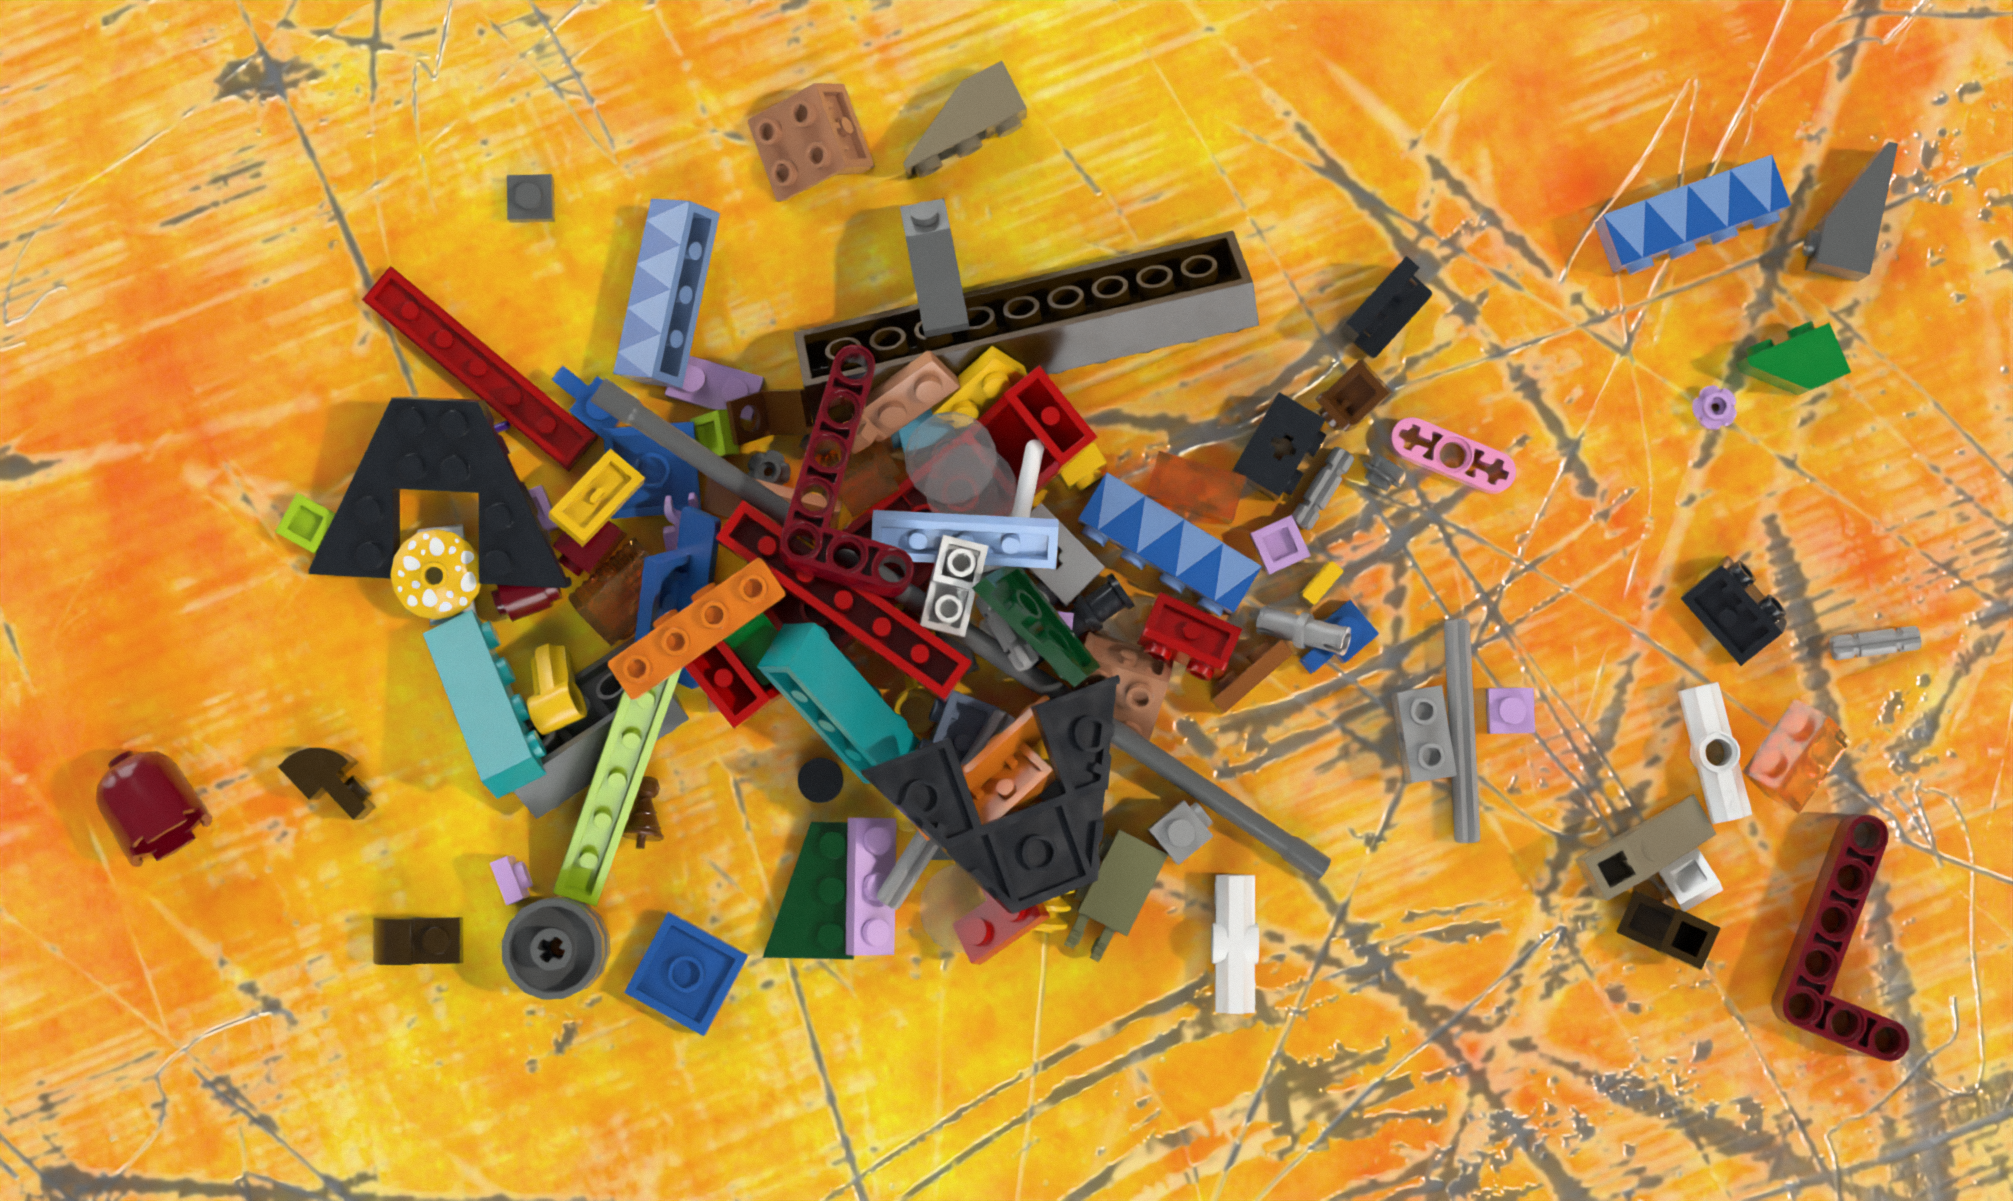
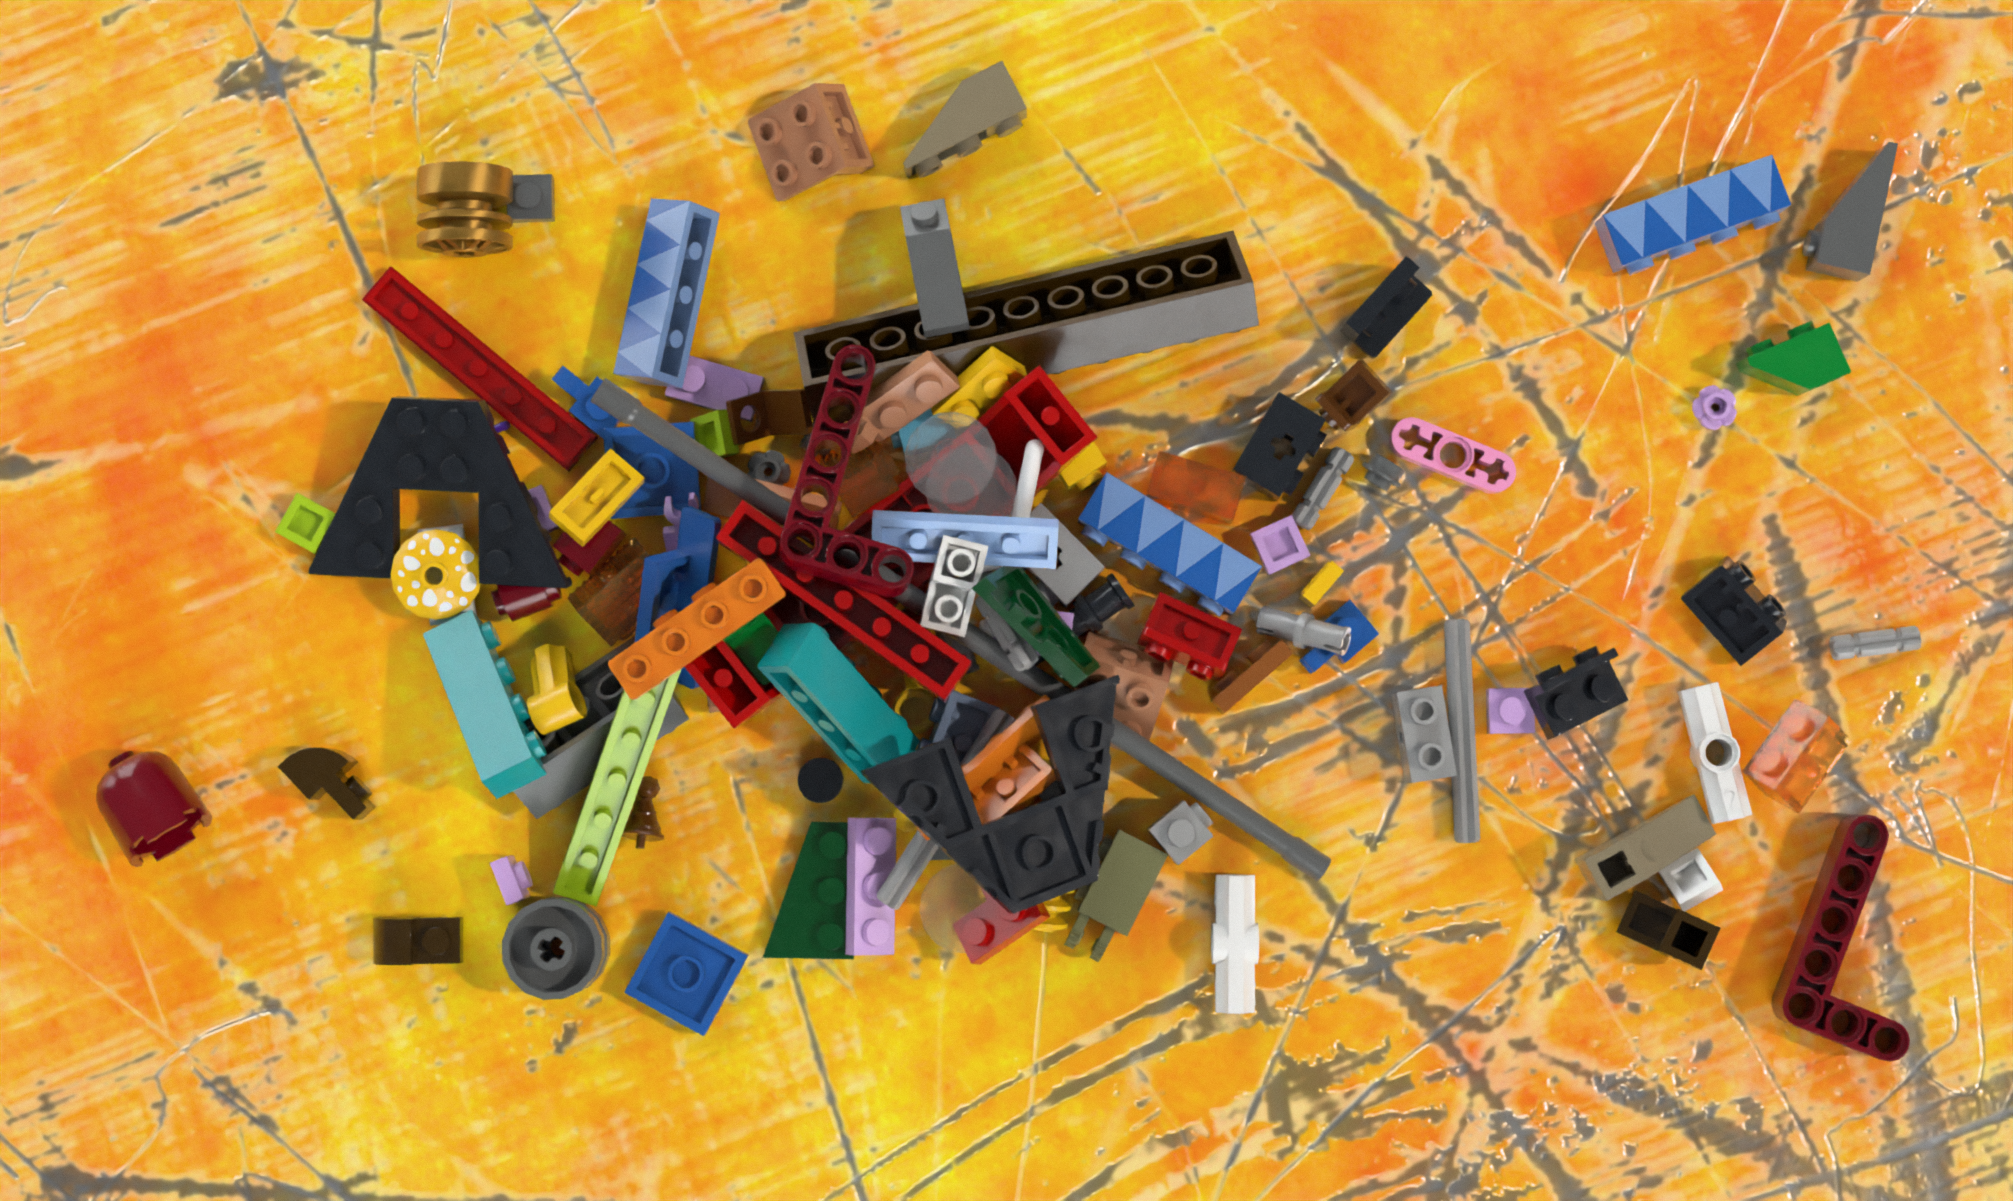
(464, 205): none -> pearl gold wheel
(1576, 694): none -> black bracket

